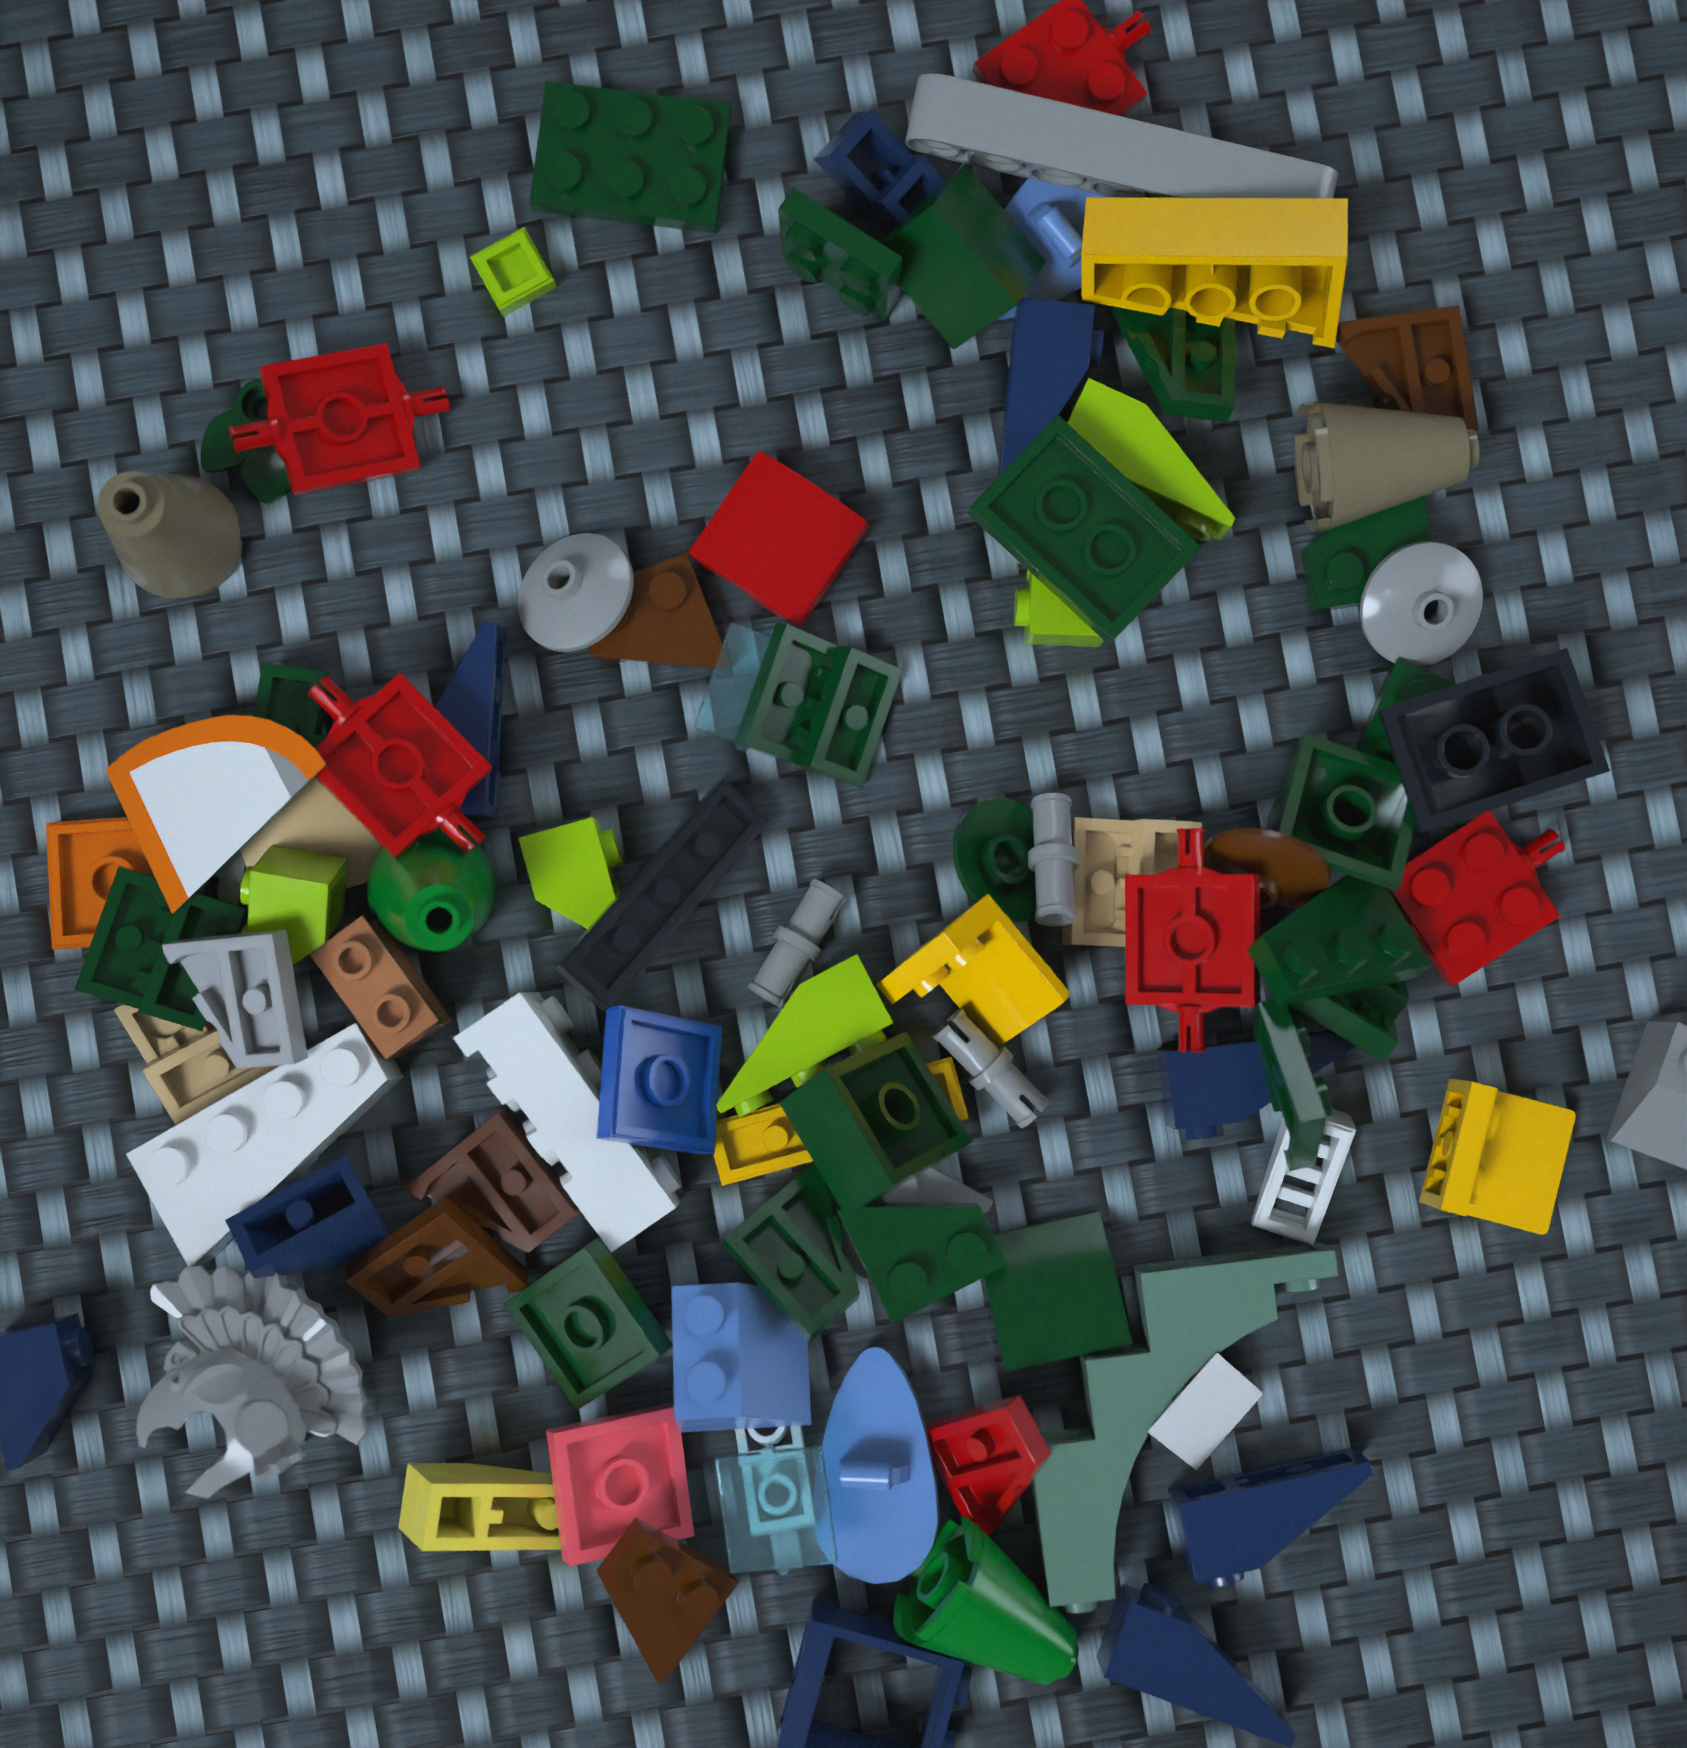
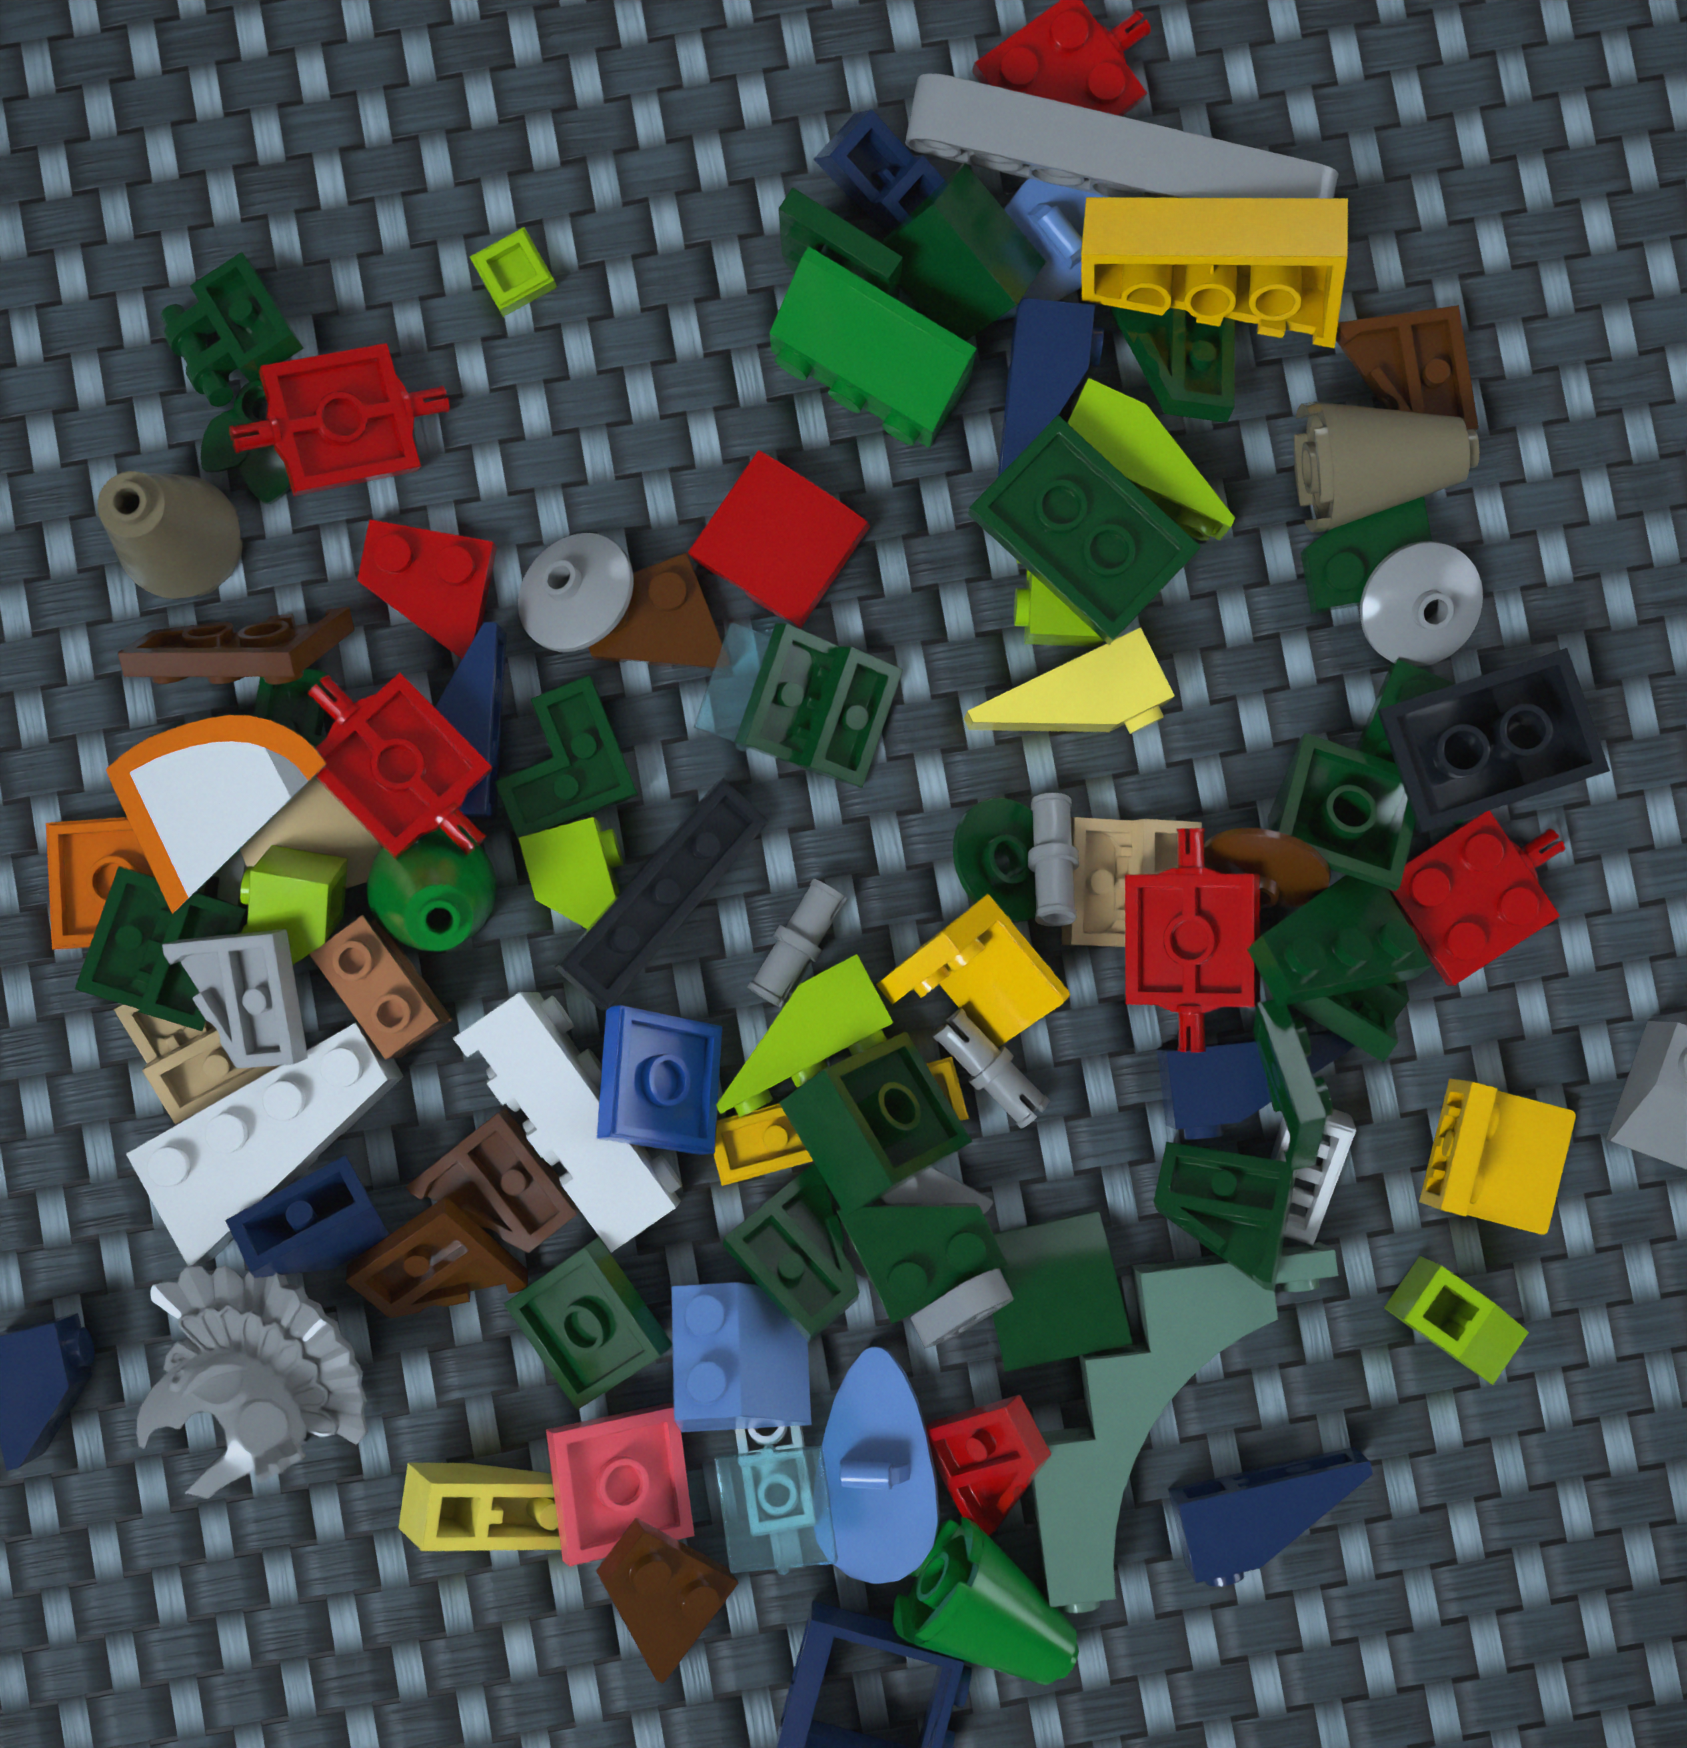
(213, 650): none -> reddish brown wing
(246, 319): none -> dark green plate
(430, 579): none -> red wing
(585, 769): none -> dark green plate
(631, 157): dark green plate -> none
(870, 350): none -> green slope
(962, 1308): none -> light grey beam
(1088, 694): none -> light yellow slope
(1169, 1655): dark blue slope -> none
(1205, 1411): white sticker -> none
(1229, 1205): none -> dark green wing
(1457, 1319): none -> lime slope

